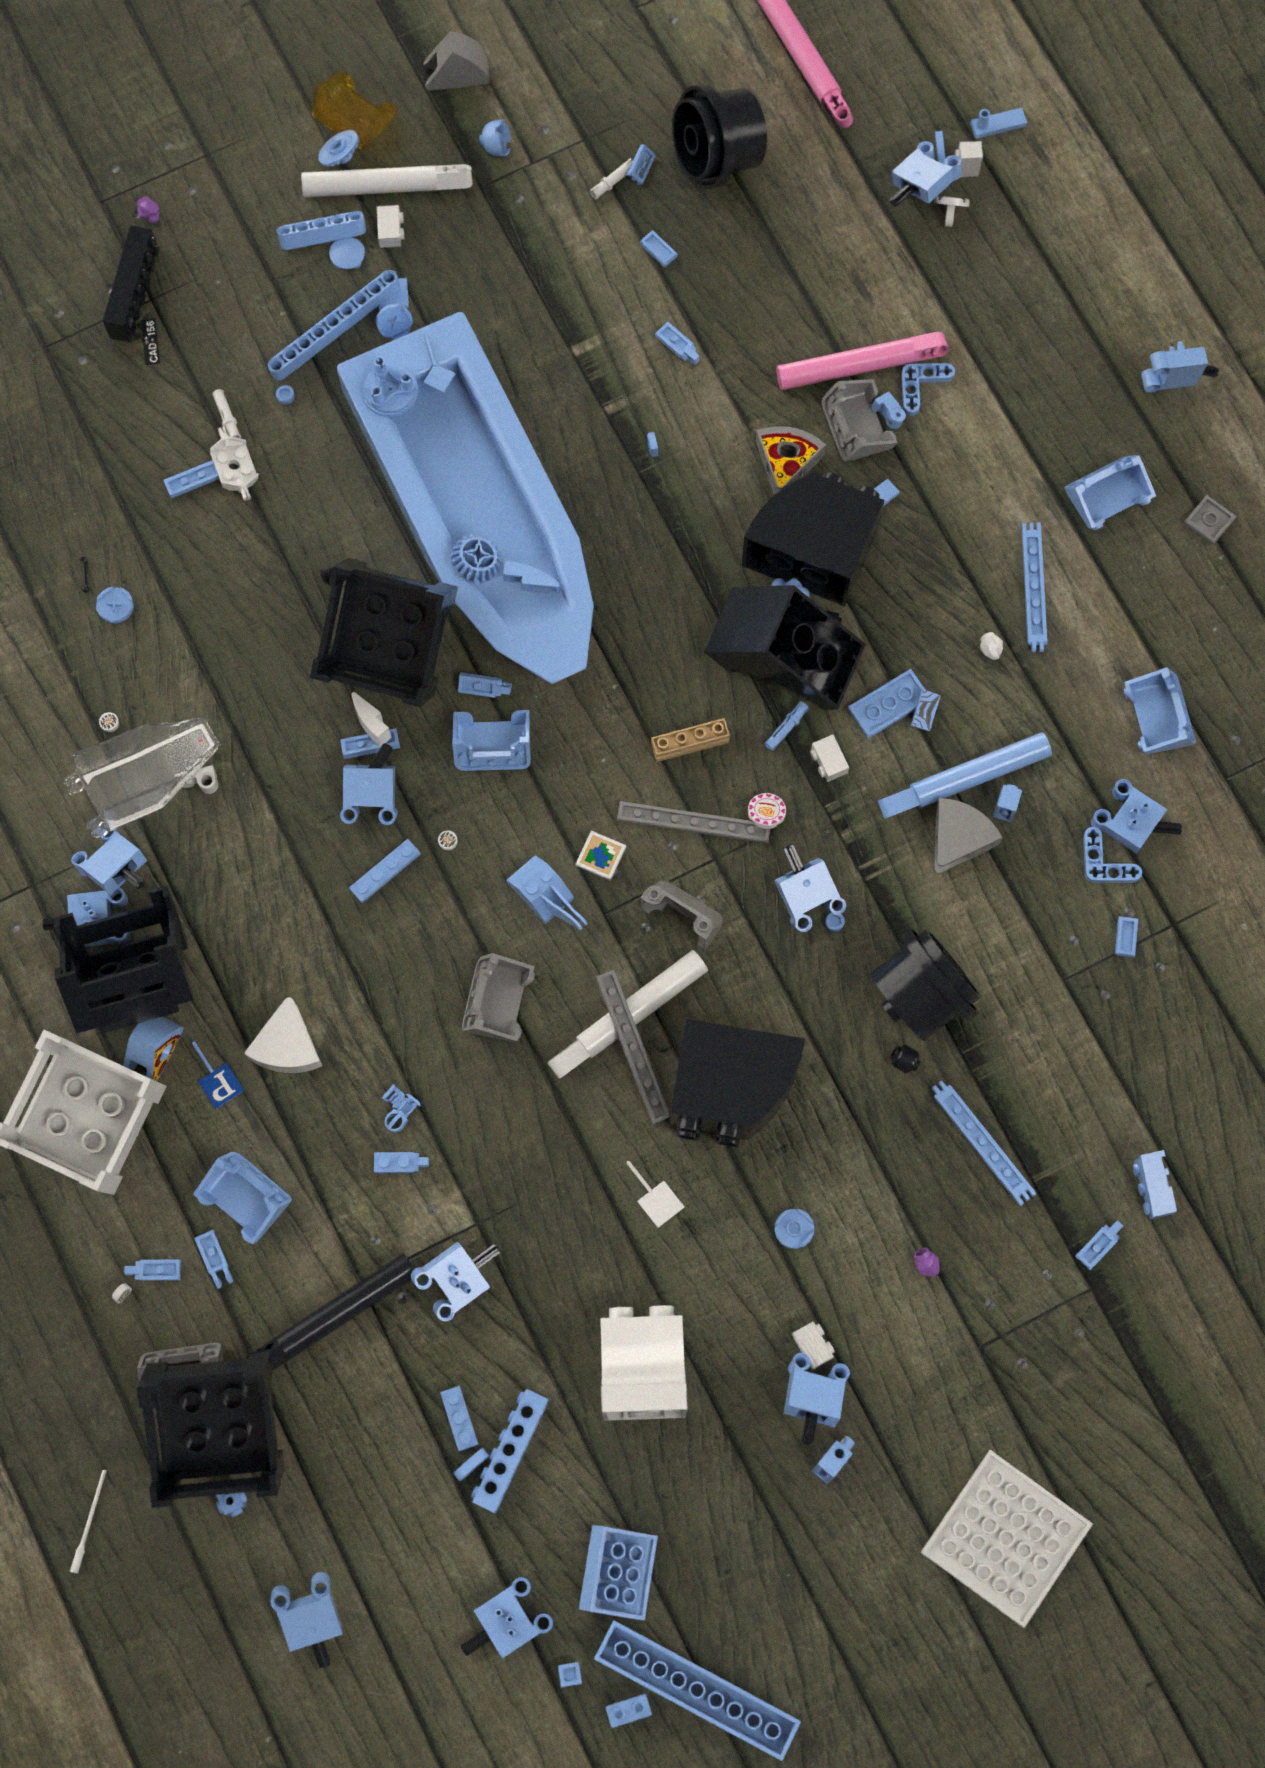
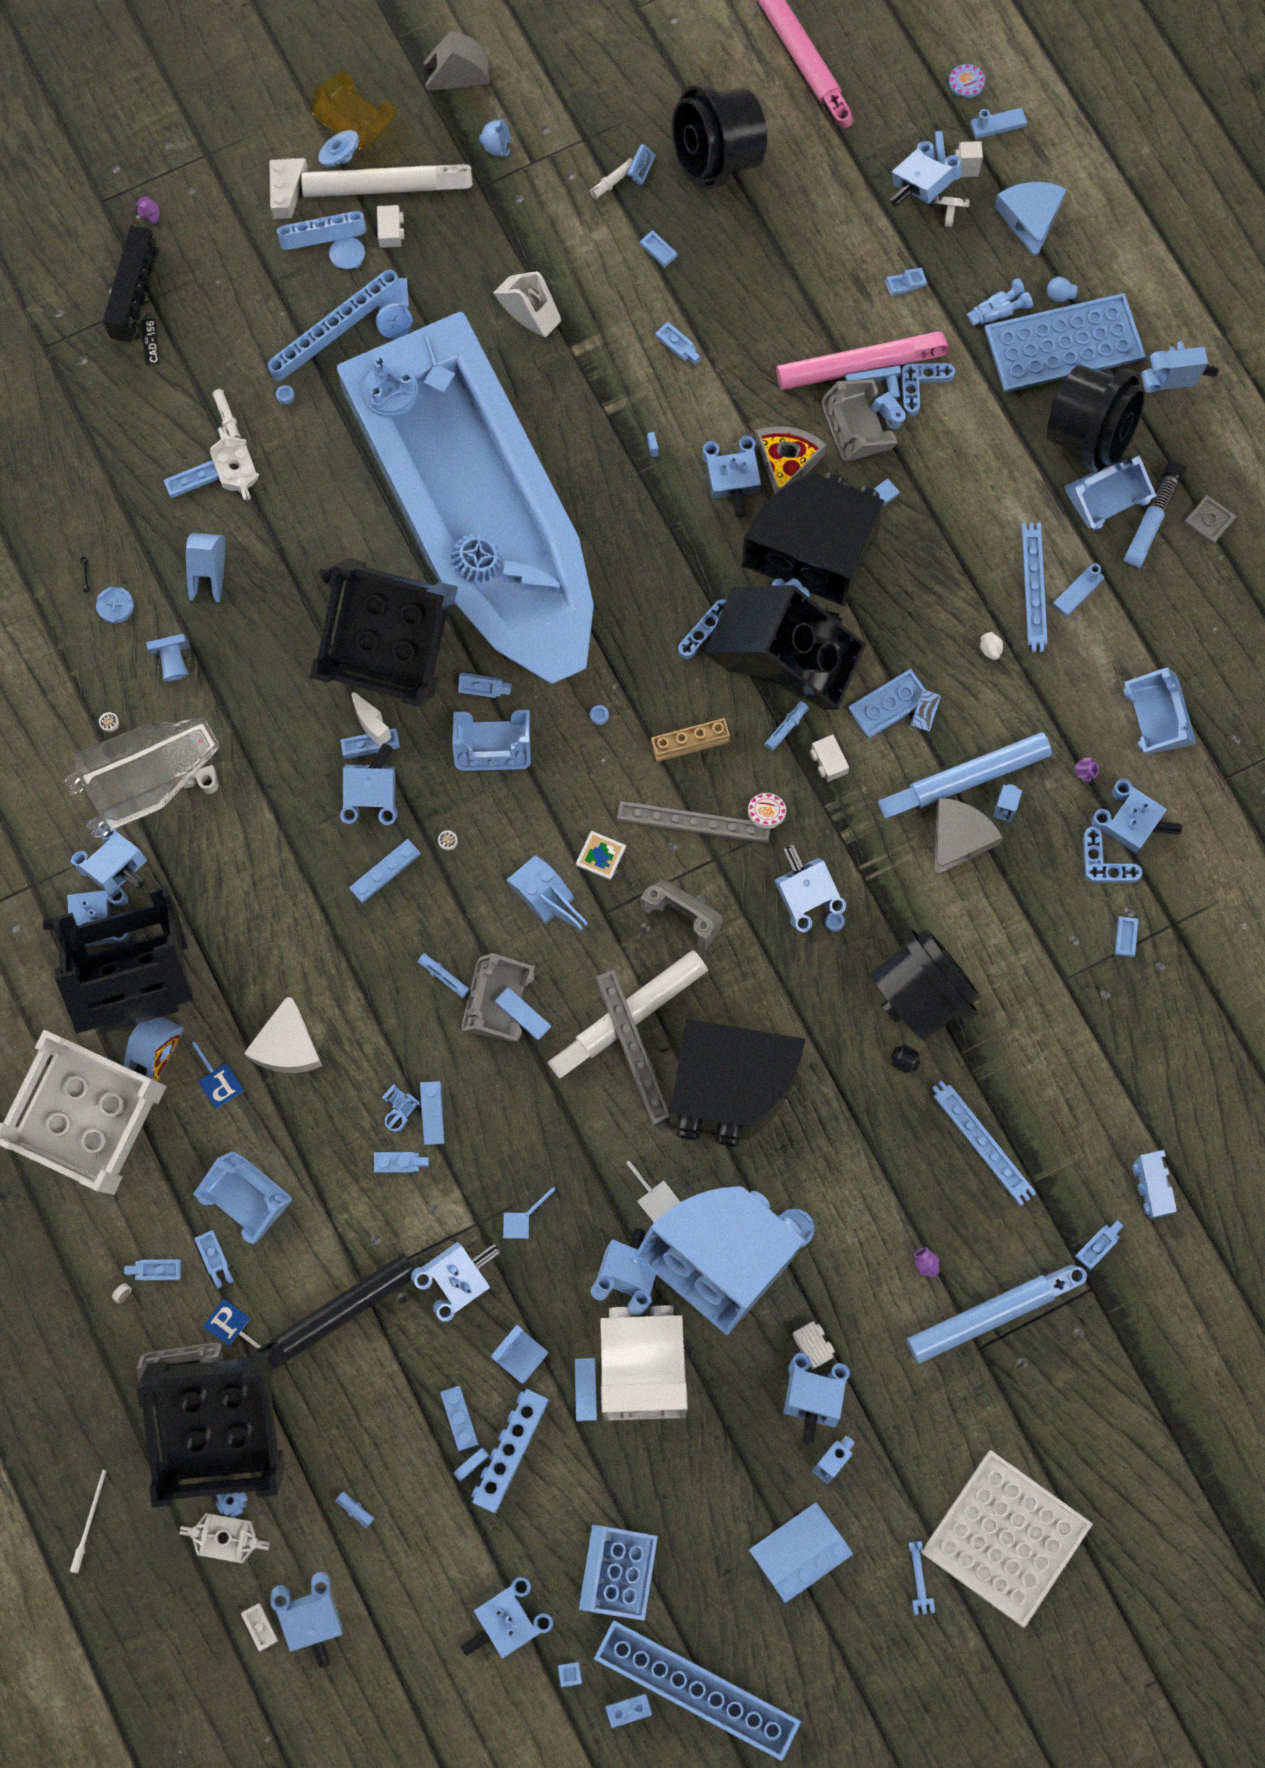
(170, 655): none -> light blue plant
(206, 559): none -> light blue piece
(228, 1323): none -> blue piece
(240, 1543): none -> white plate
(259, 1627): none -> white plate
(285, 185): none -> white wedge
(354, 1509): none -> light blue pin
(432, 1112): none -> light blue slope
(443, 975): none -> light blue pin
(517, 1224): none -> light blue piece
(519, 1354): none -> light blue bracket
(522, 1014): none -> light blue tile
(526, 306): none -> white piece
(585, 1389): none -> light blue tile
(599, 715): none -> light blue tile
(625, 1273): none -> light blue piece
(703, 628): none -> light blue beam
(721, 1251): none -> light blue slope
(733, 473): none -> light blue piece
(800, 1552): none -> light blue slope
(889, 374): none -> light blue piece
(906, 282): none -> light blue slope
(922, 1601): none -> light blue hinge
(966, 81): none -> light blue tile
(992, 1313): none -> light blue piece
(1000, 306): none -> light blue piece
(1030, 211): none -> light blue piece
(1053, 342): none -> light blue plate
(1061, 289): none -> light blue piece
(1079, 590): none -> light blue piece
(1086, 769): none -> medium lavender gear
(1096, 415): none -> black piece
(1154, 515): none -> piece

